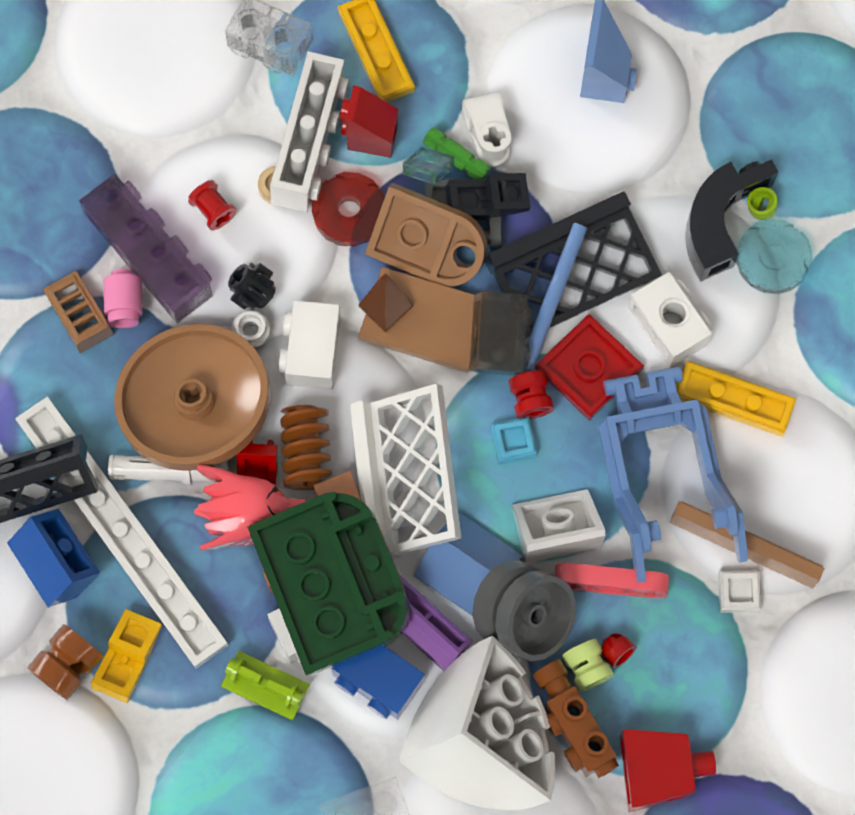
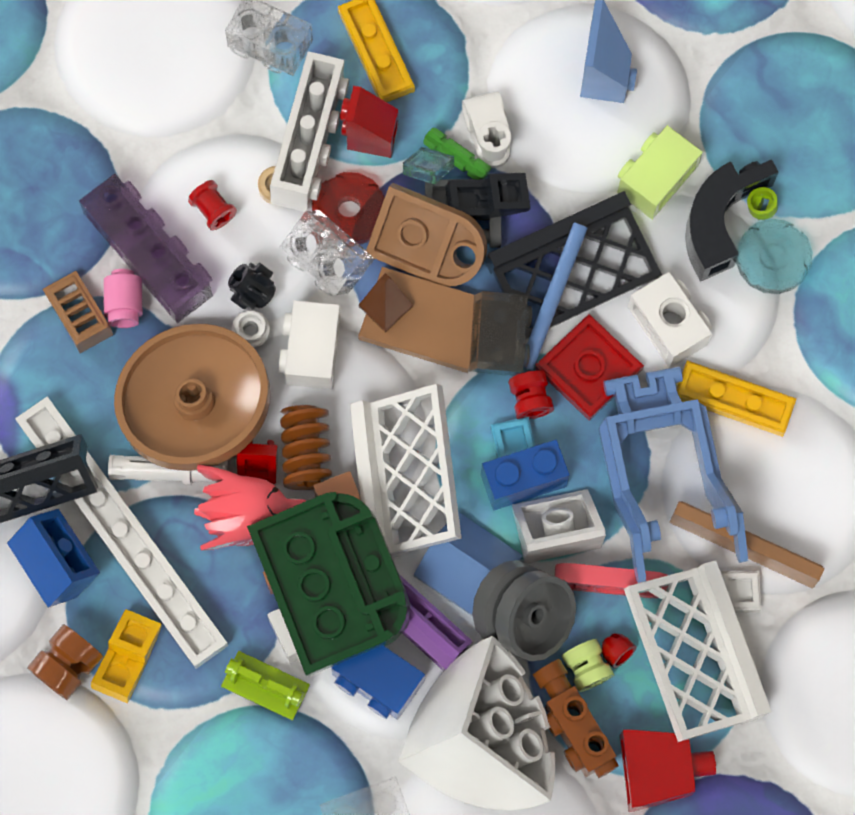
(330, 245): none -> clear brick
(524, 475): none -> blue brick
(659, 171): none -> yellowish green brick
(727, 644): none -> white fence

